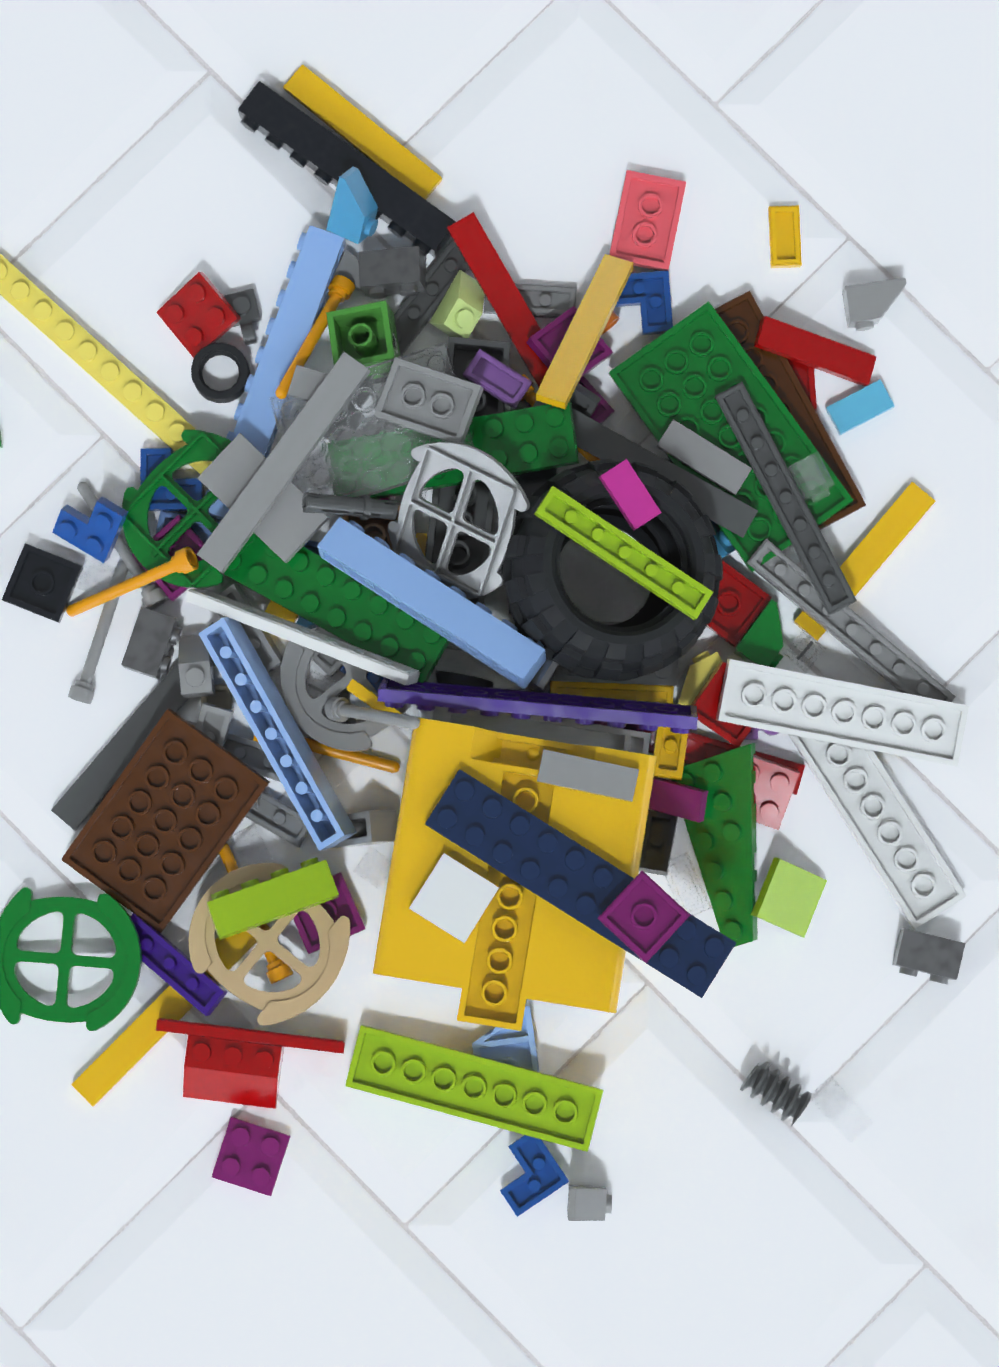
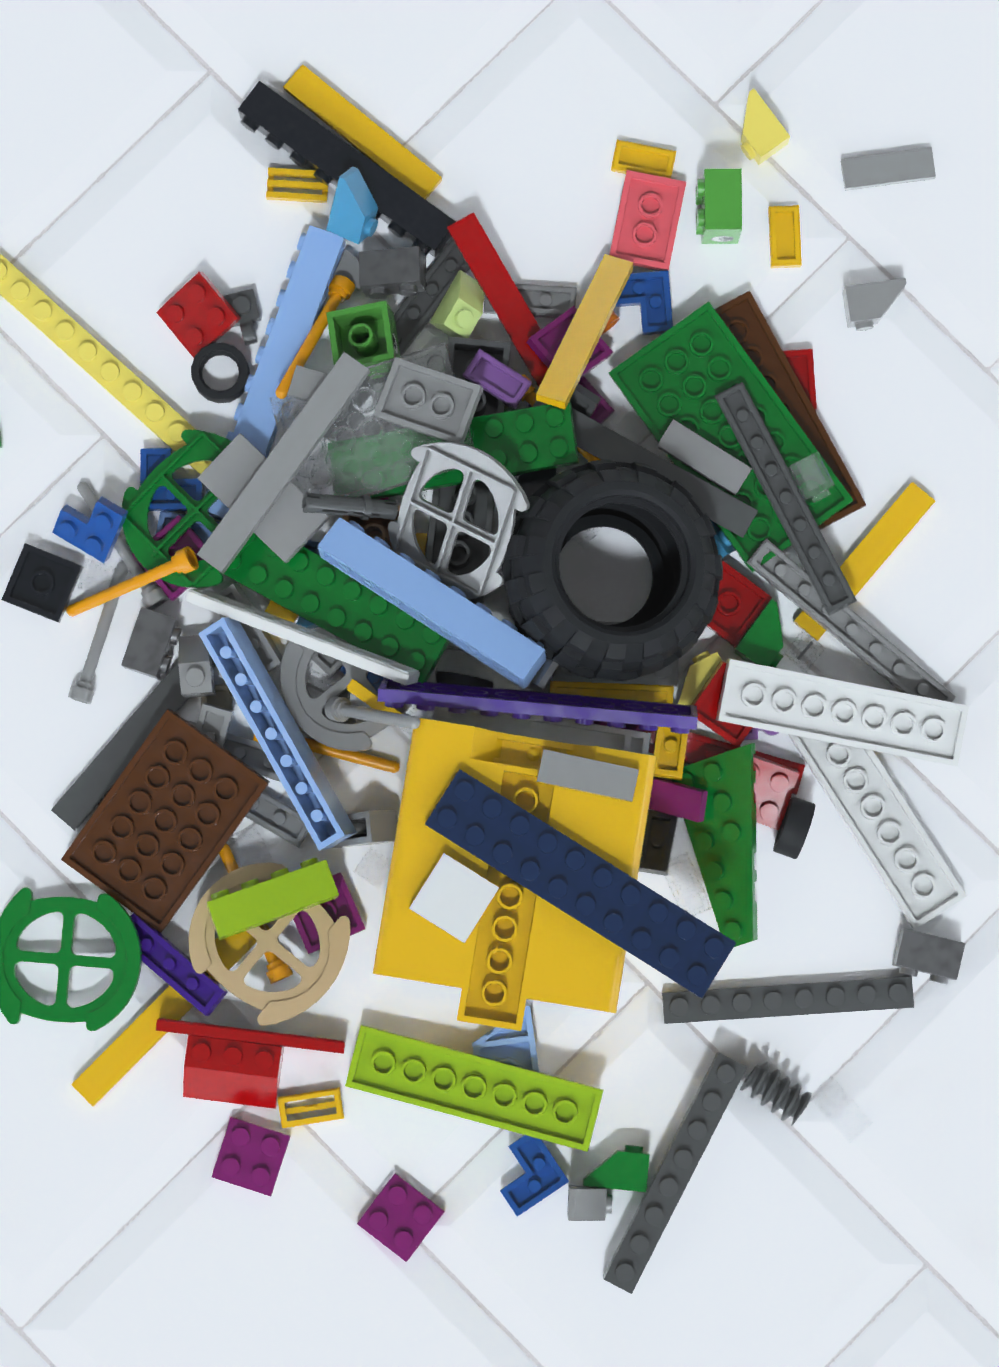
(299, 197): none -> yellow tile
(305, 1121): none -> yellow tile
(400, 1217): none -> magenta plate
(621, 1170): none -> green slope
(623, 553): lime plate -> none
(630, 494): dark pink tile -> none
(643, 159): none -> yellow tile
(643, 916): magenta tile -> none
(674, 1172): none -> dark grey brick
(721, 206): none -> bright green brick
(761, 130): none -> light yellow slope
(788, 1000): none -> dark grey plate
(789, 897): lime tile -> none
(794, 827): none -> black tyre
(815, 351): red tile -> none
(860, 407): medium azure tile -> none
(888, 169): none -> light grey tile

